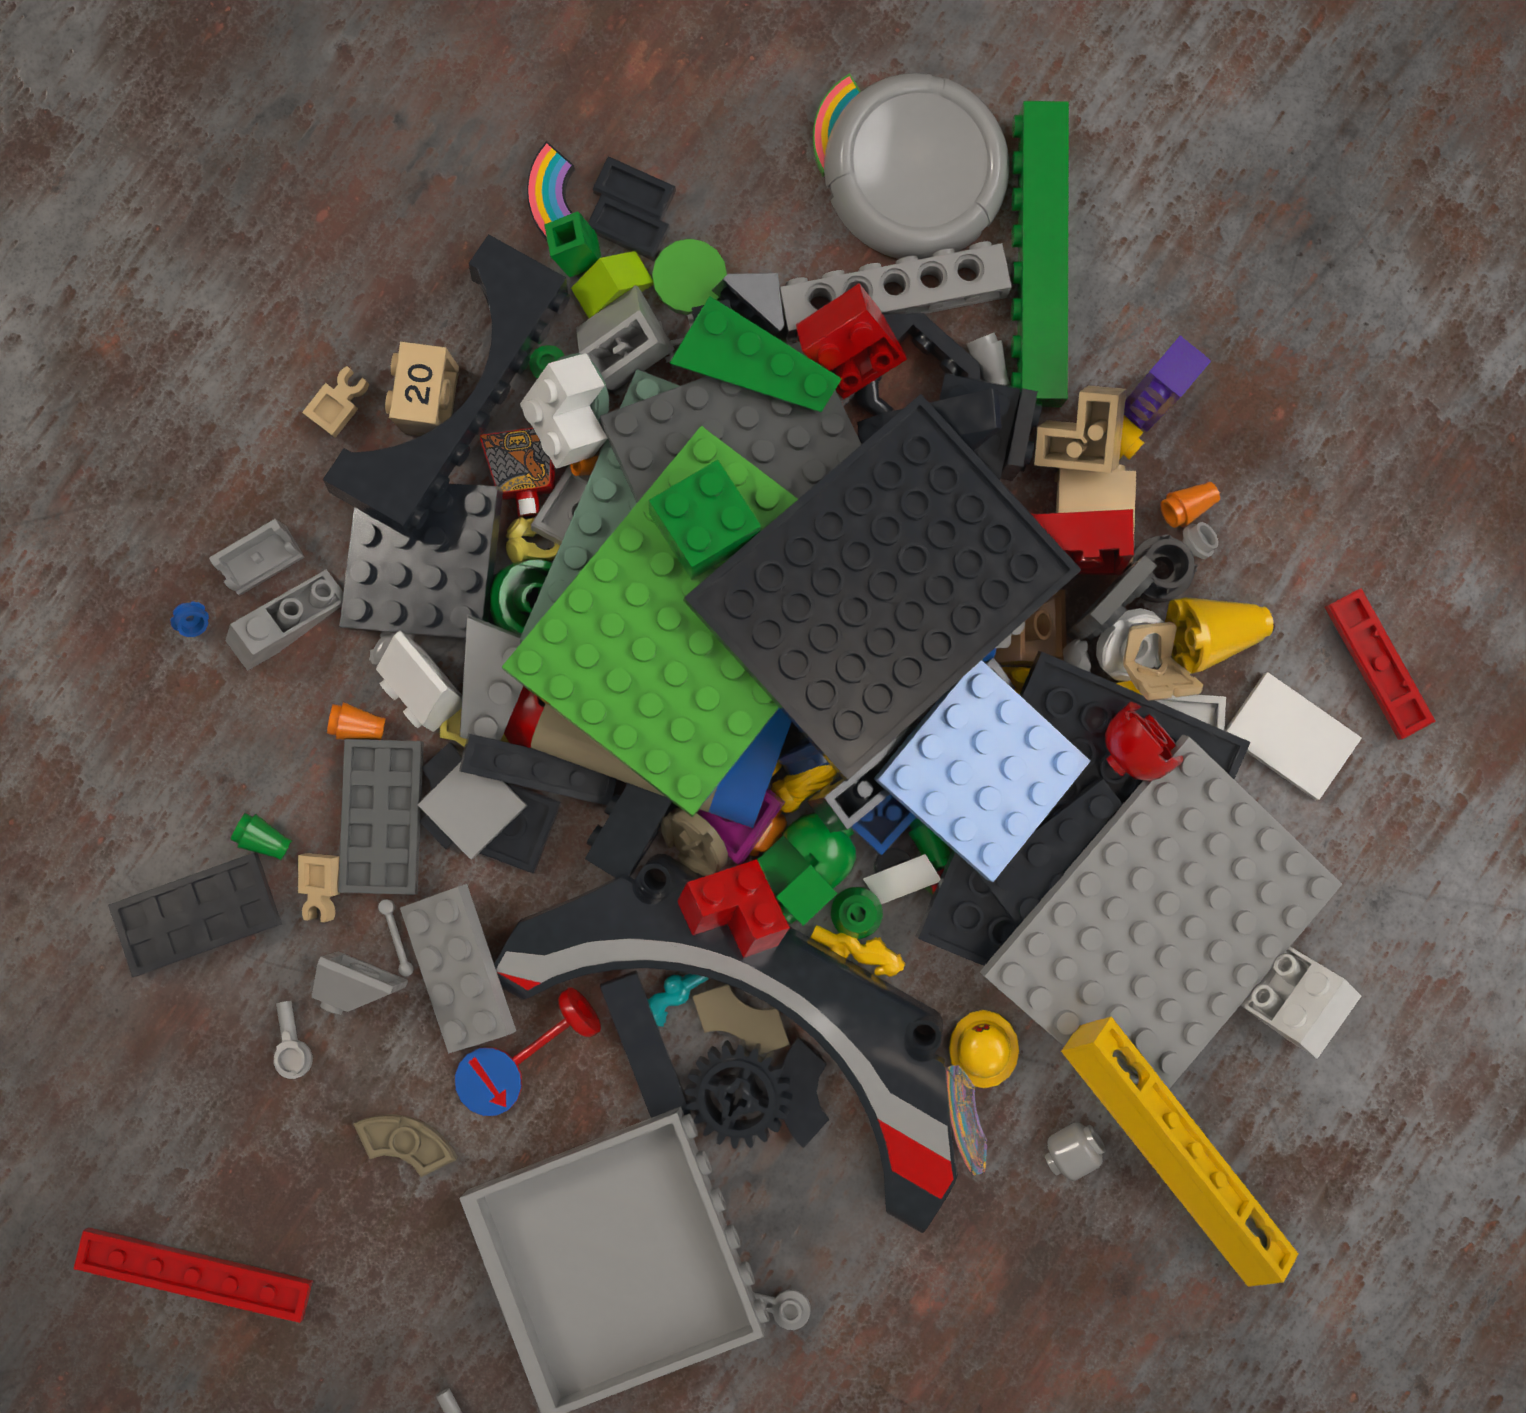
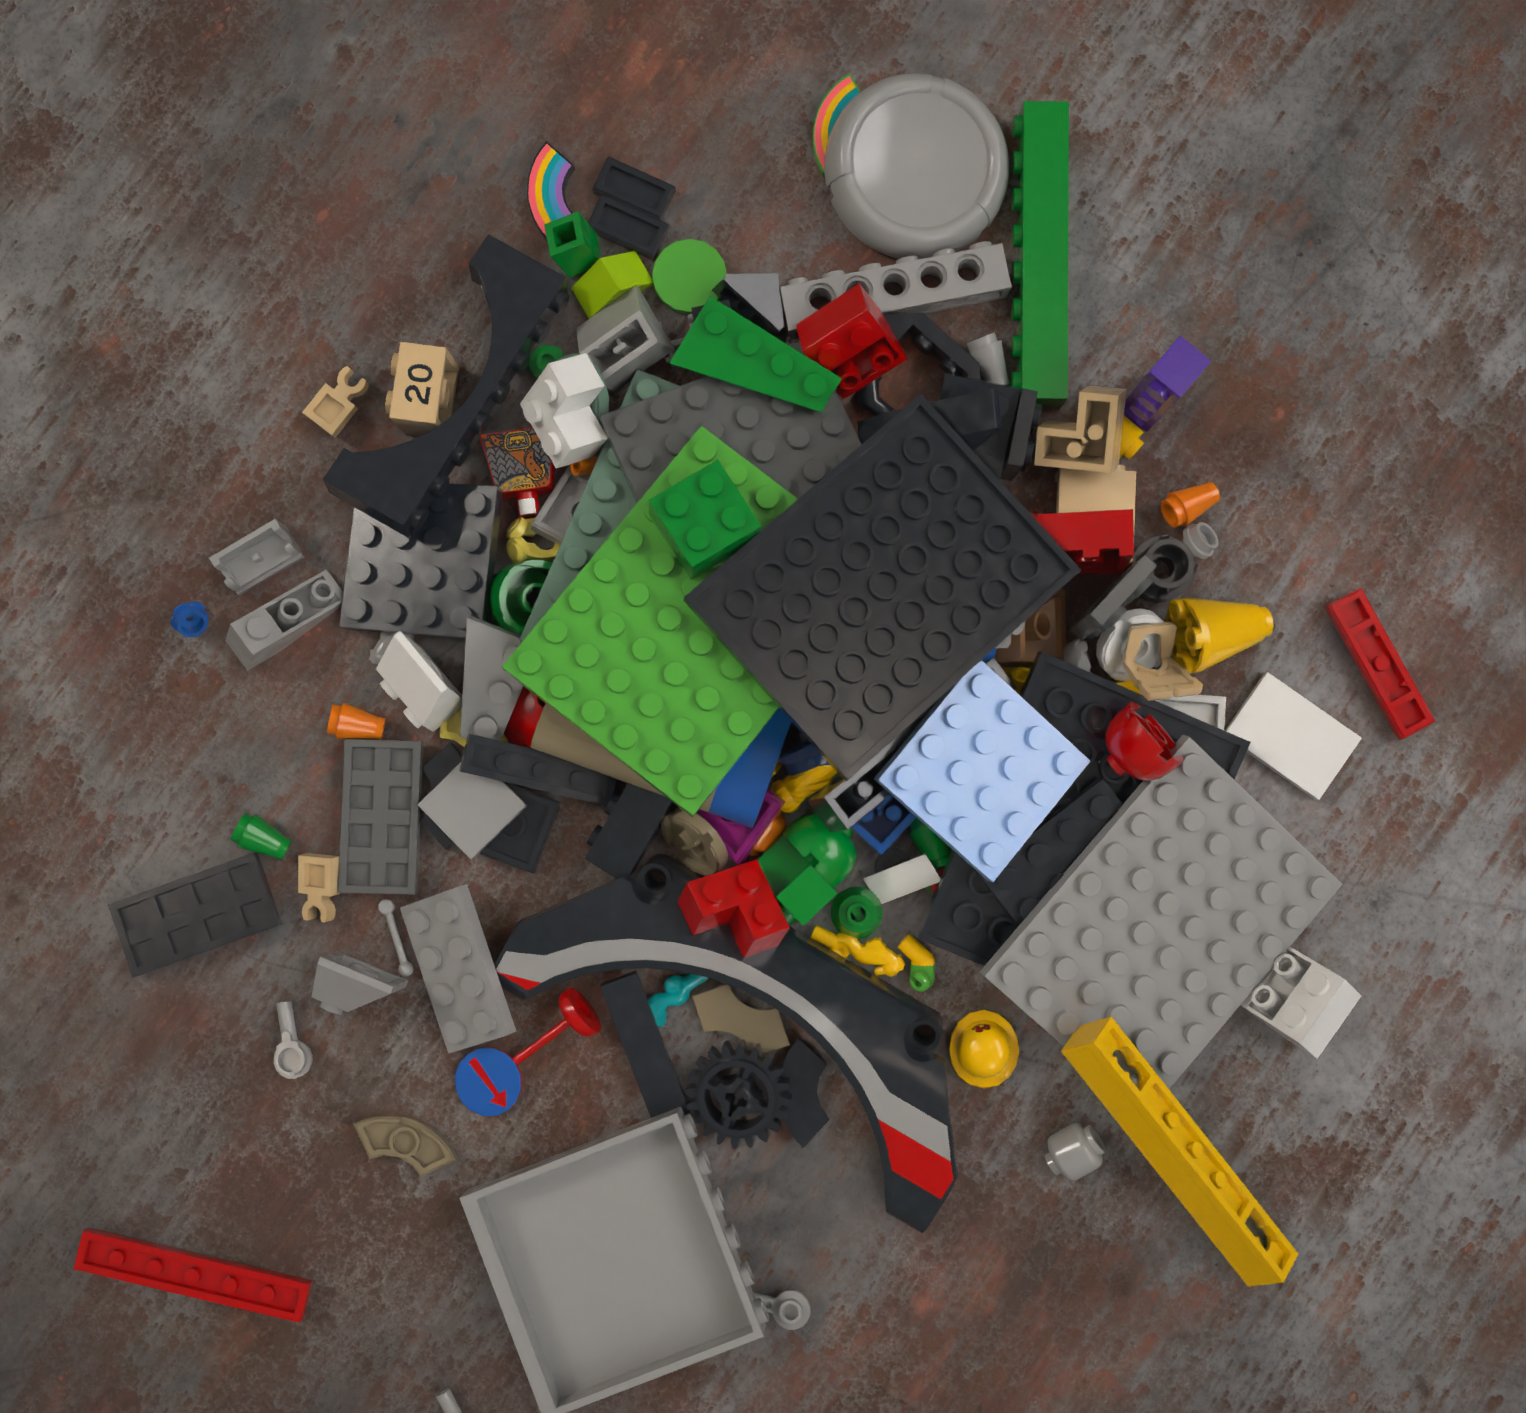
(922, 963): none -> arm
(965, 1120): clear tile -> none

